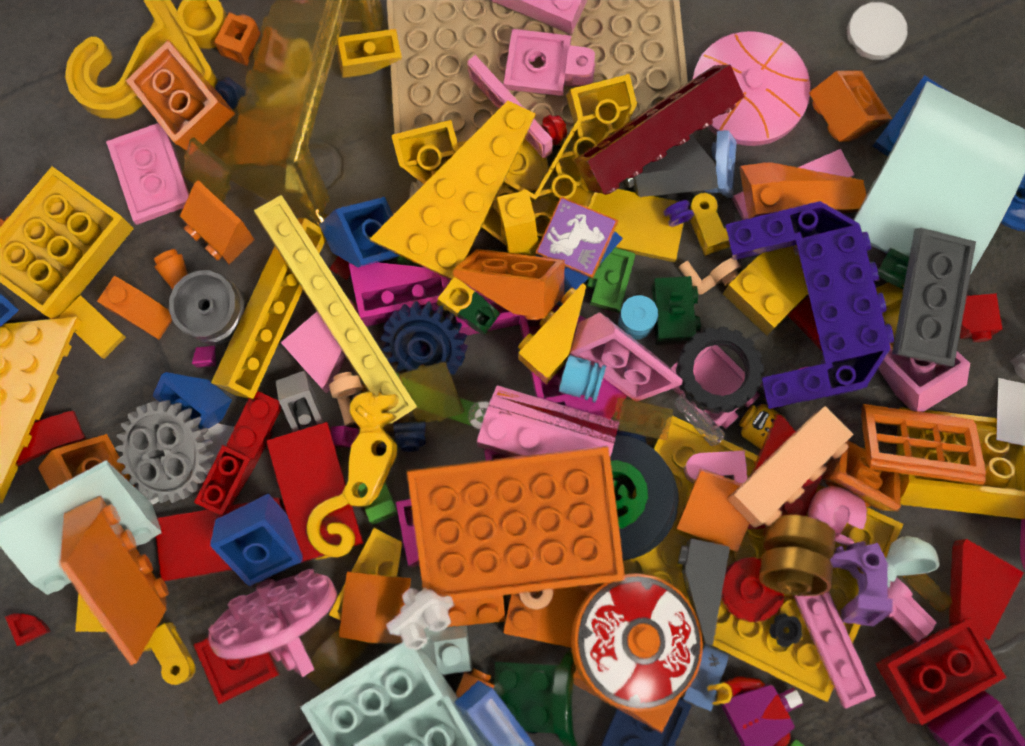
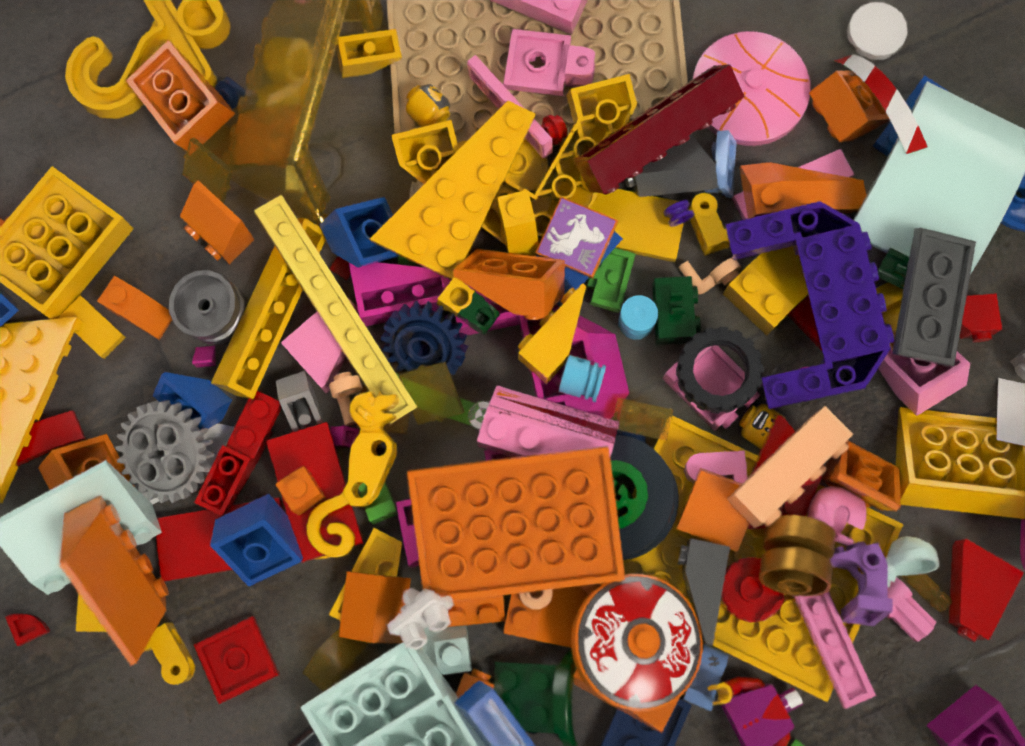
(149, 173): bright pink plate -> none
(171, 266): orange cone -> none
(232, 30): orange brick -> none
(274, 620): bright pink bracket -> none
(300, 490): none -> orange brick
(410, 435): dark blue plate -> none
(427, 105): none -> yellow head
(627, 362): bright pink slope -> none
(700, 420): clear axle -> none
(794, 626): black plate -> none
(891, 101): none -> sticker
(907, 464): orange piece -> none
(940, 671): red slope -> none

